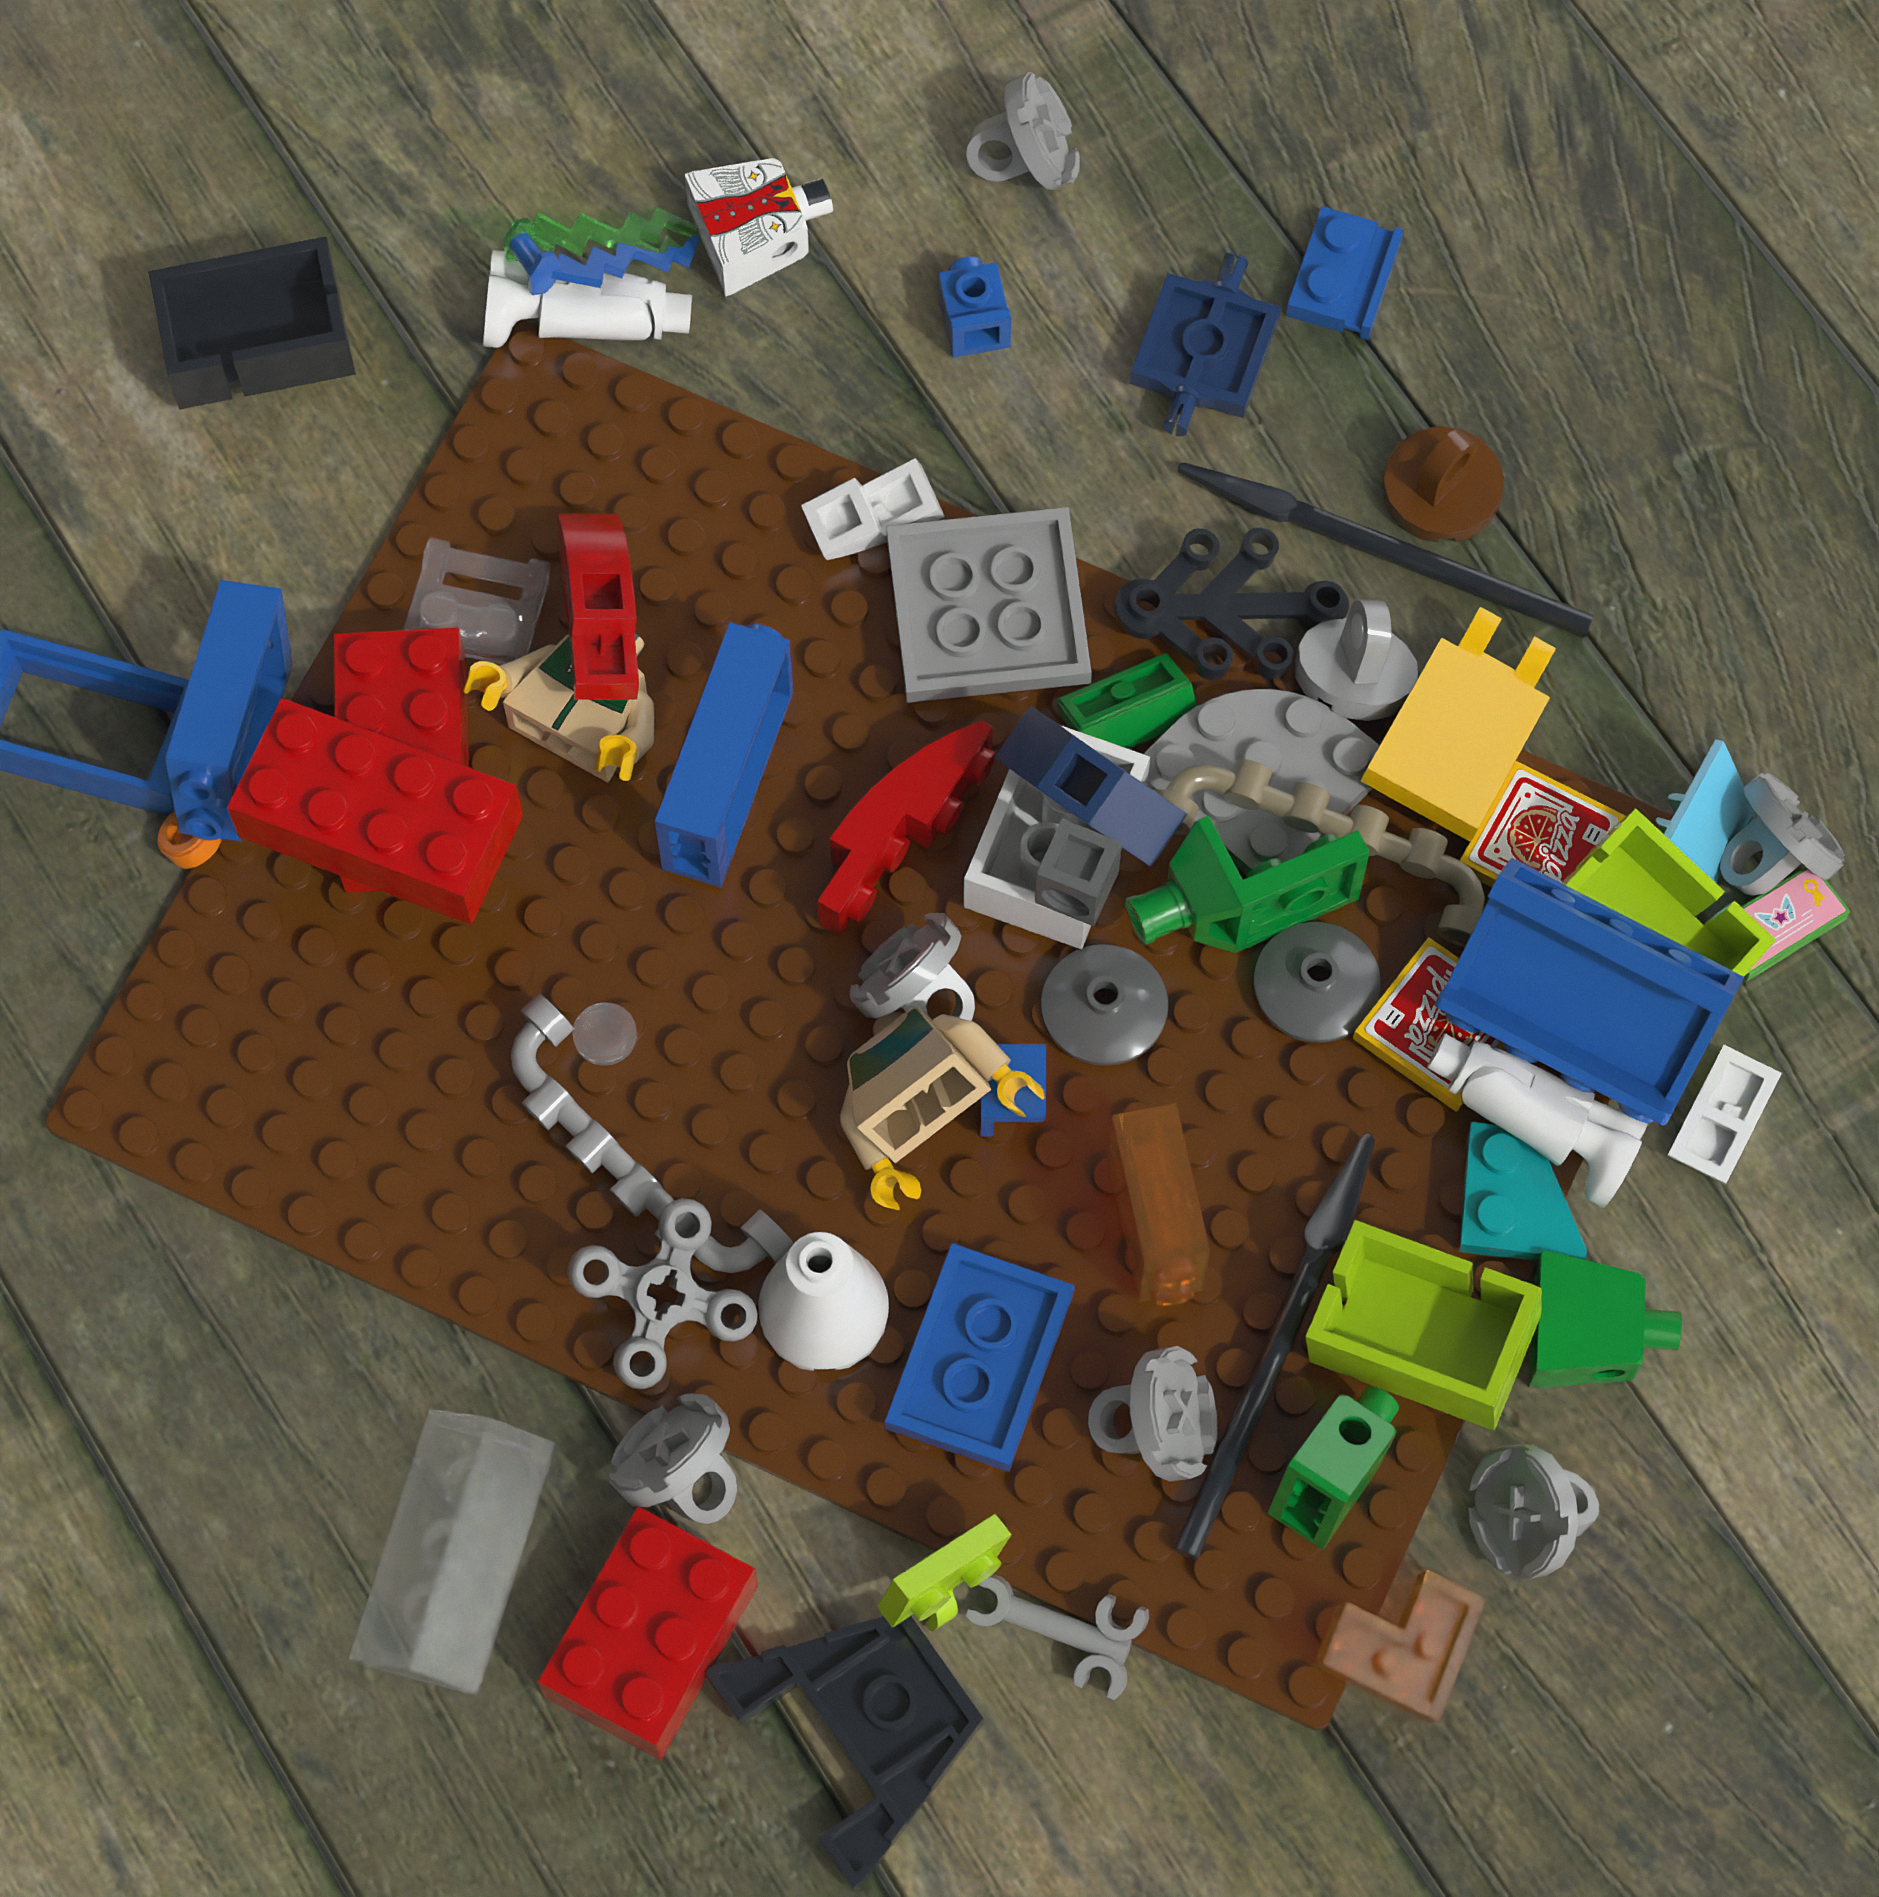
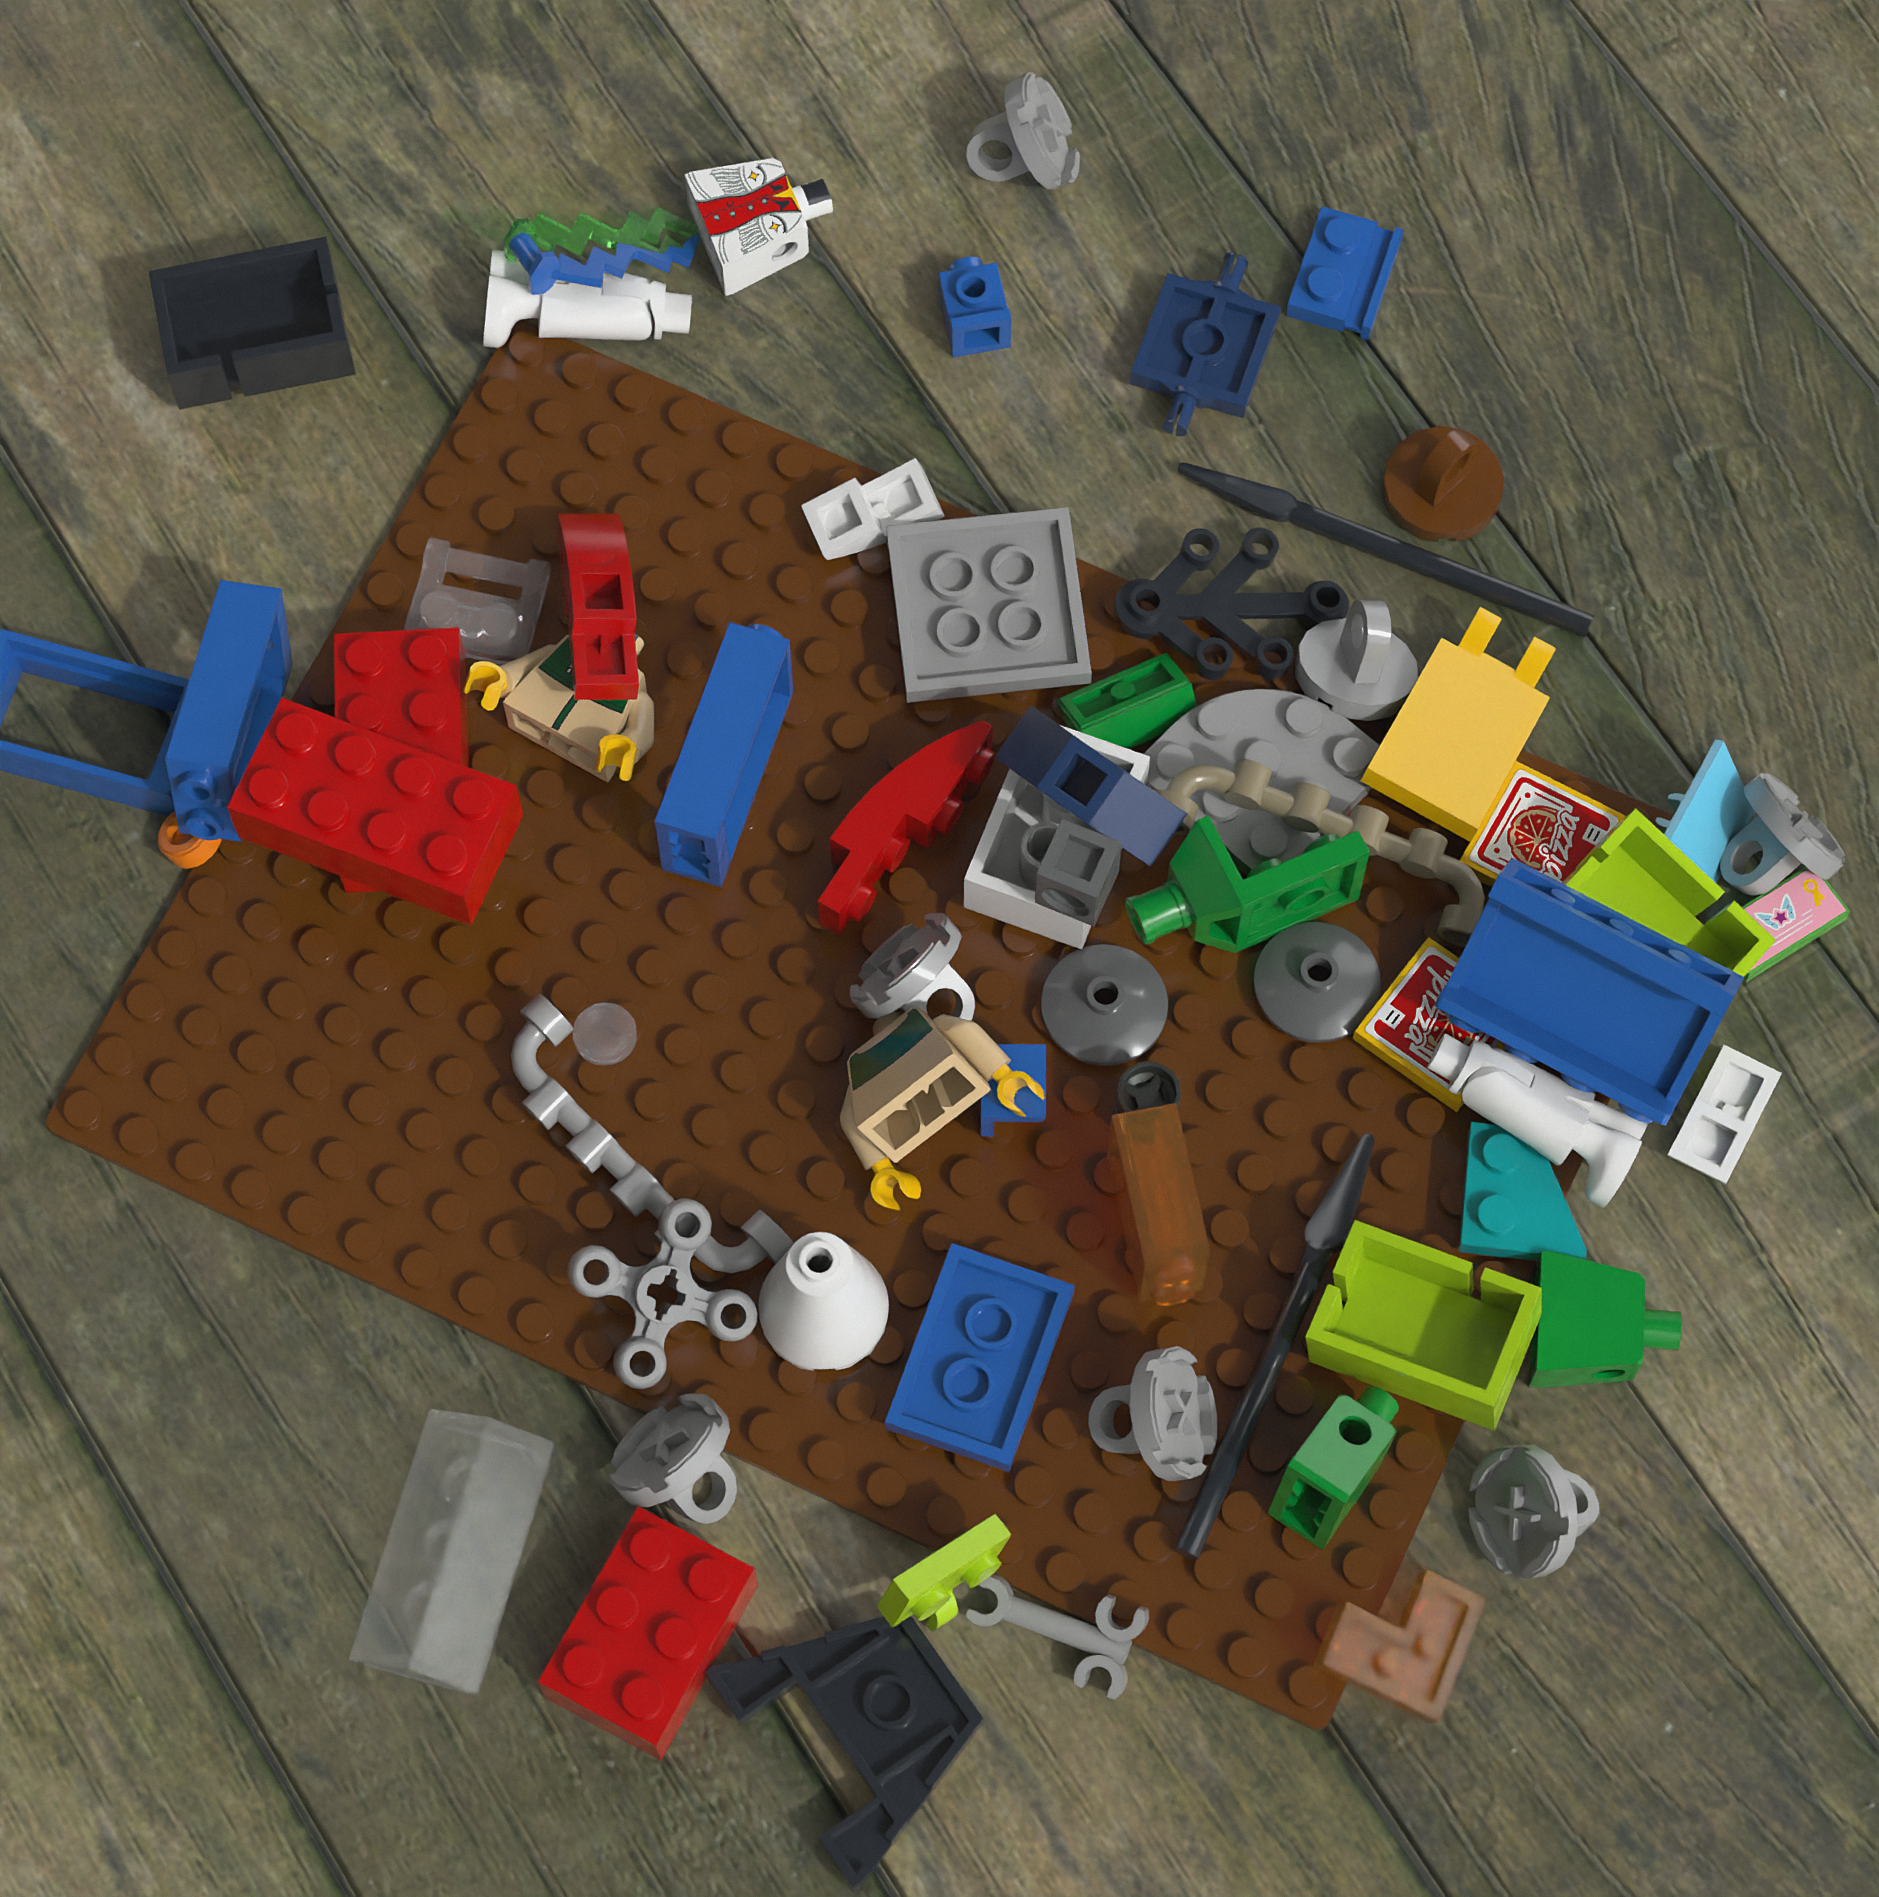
(1148, 1086): none -> pearl dark grey wheel

